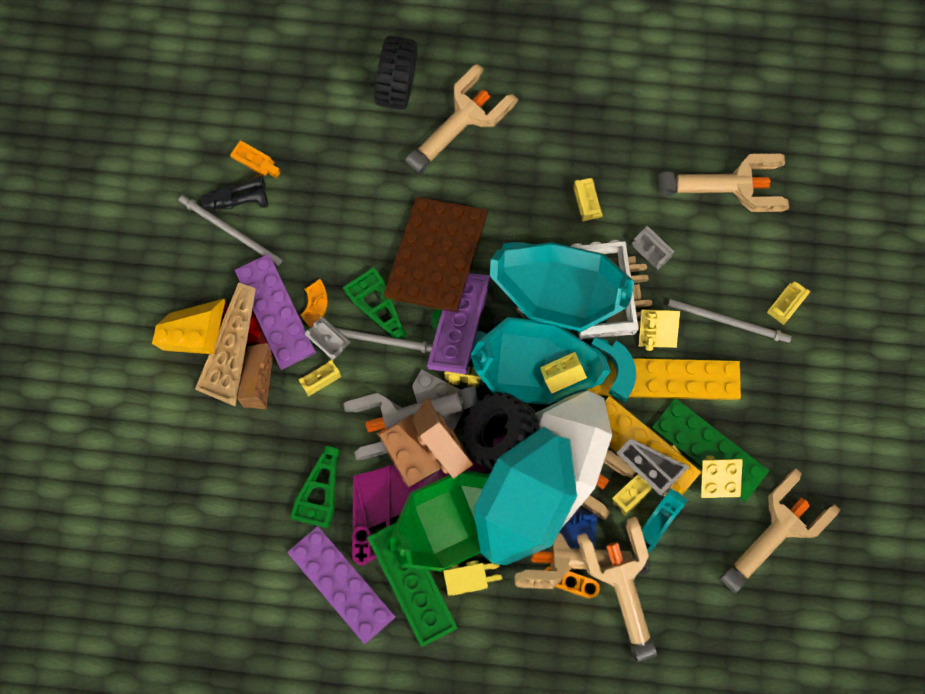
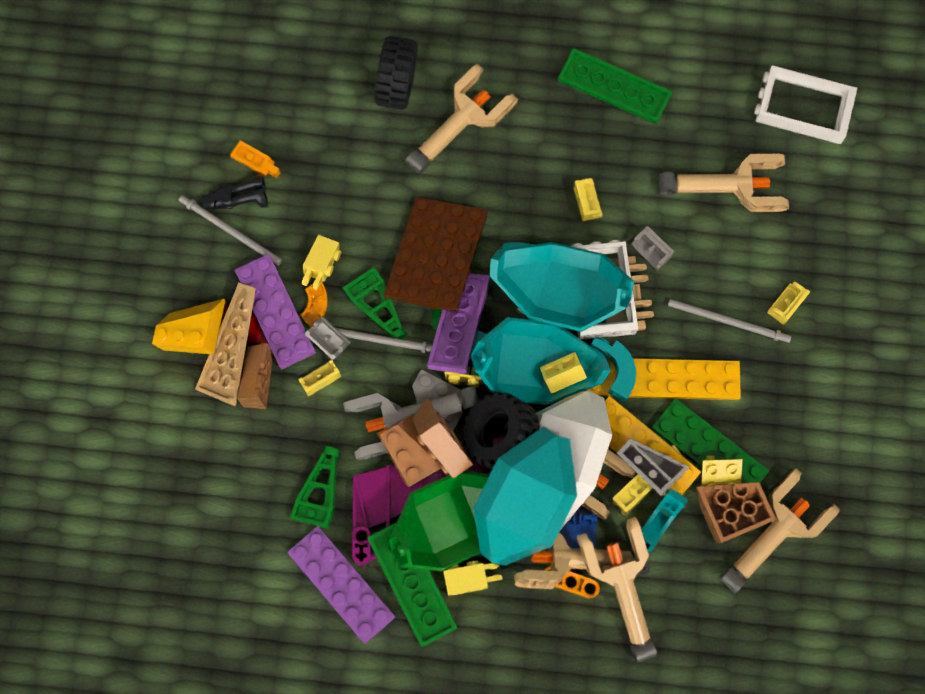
(320, 261): none -> light yellow hinge
(615, 86): none -> green plate
(658, 329): light yellow hinge -> none
(734, 509): none -> medium nougat wedge
(842, 122): none -> white door

